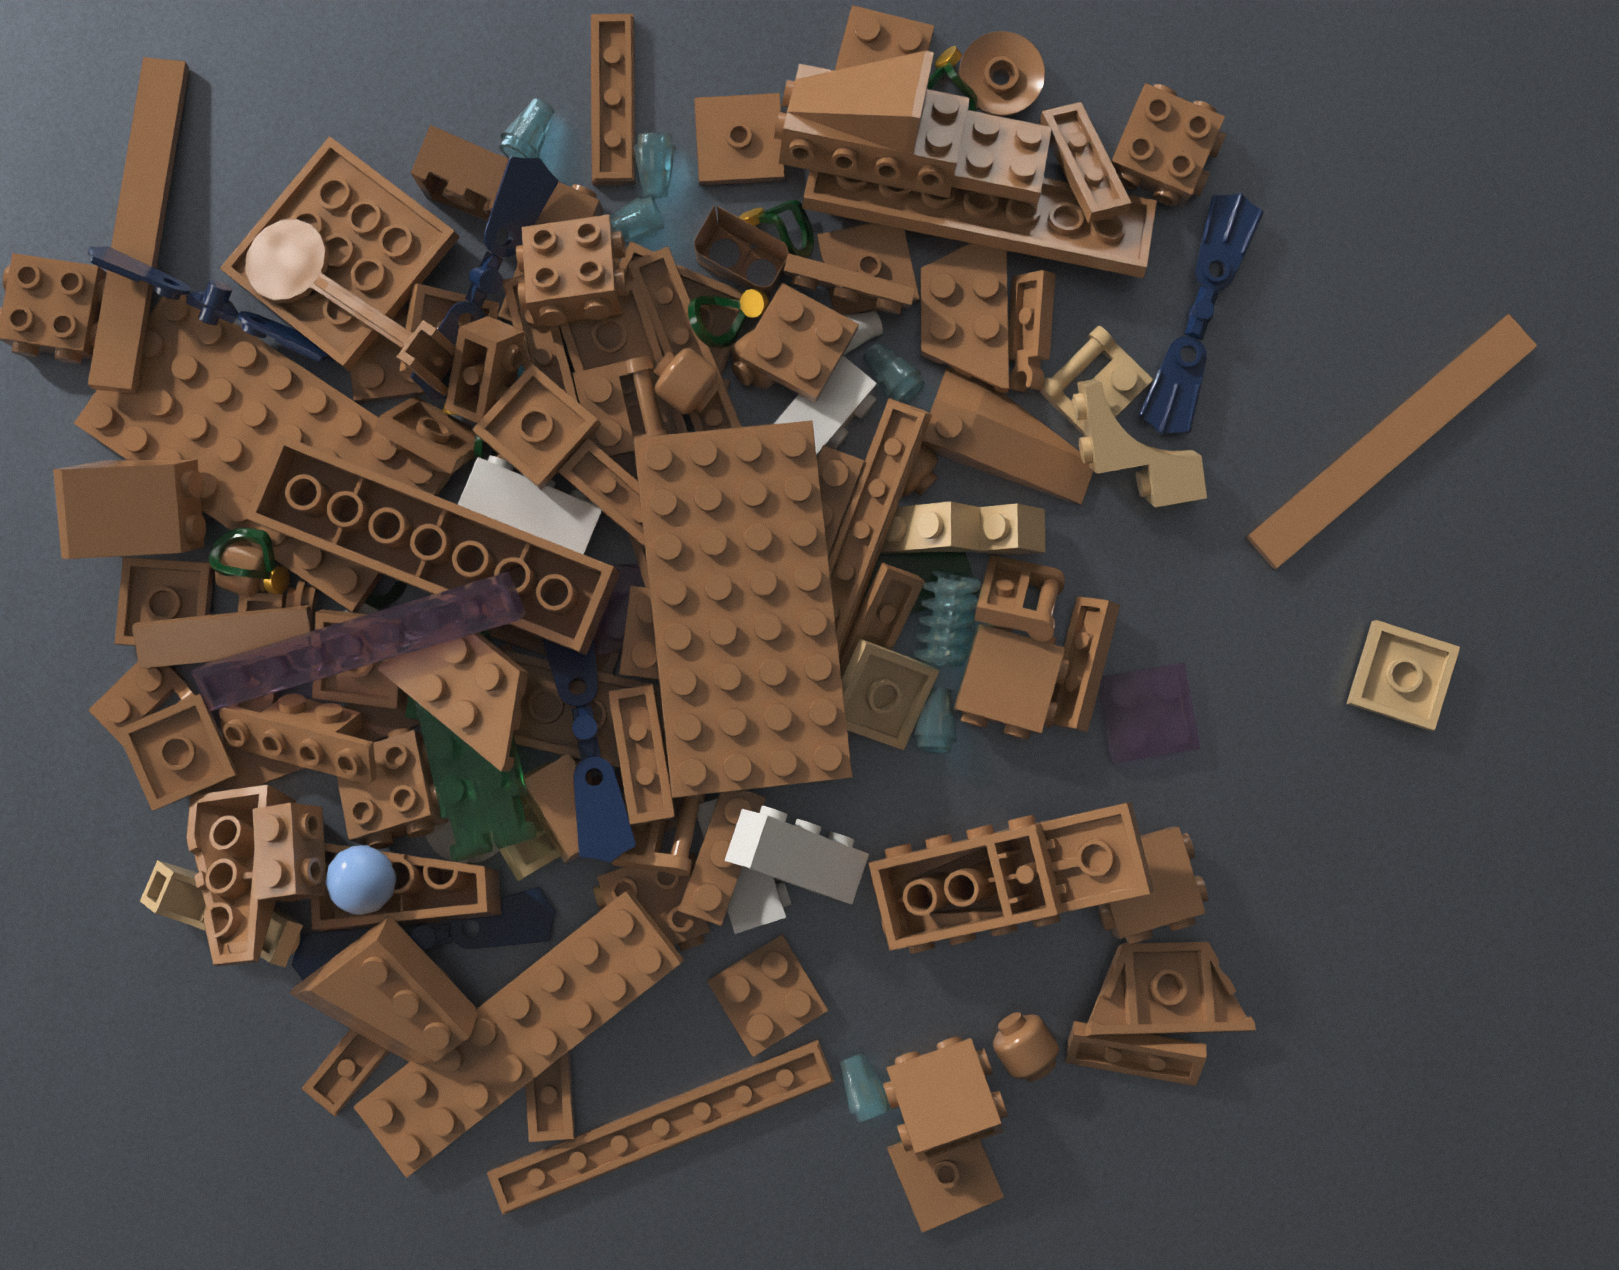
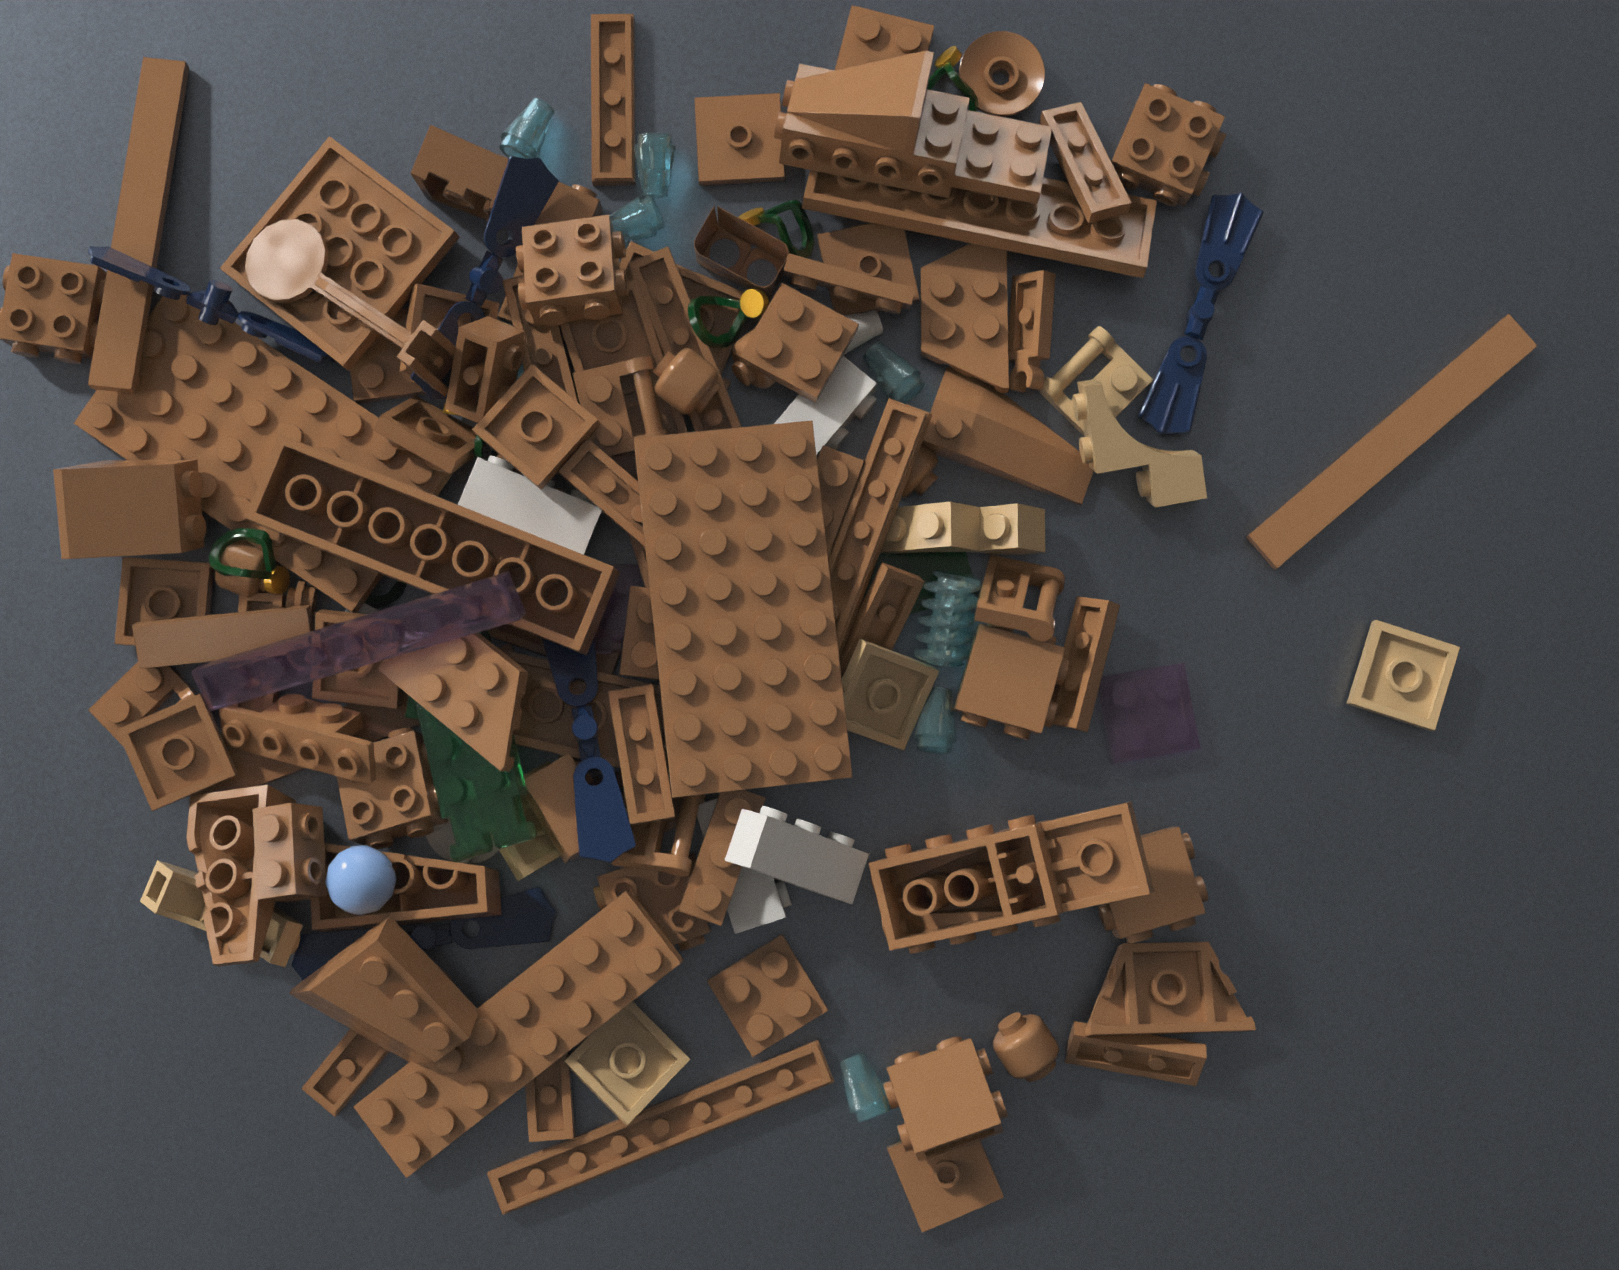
(627, 1062): none -> tan plate

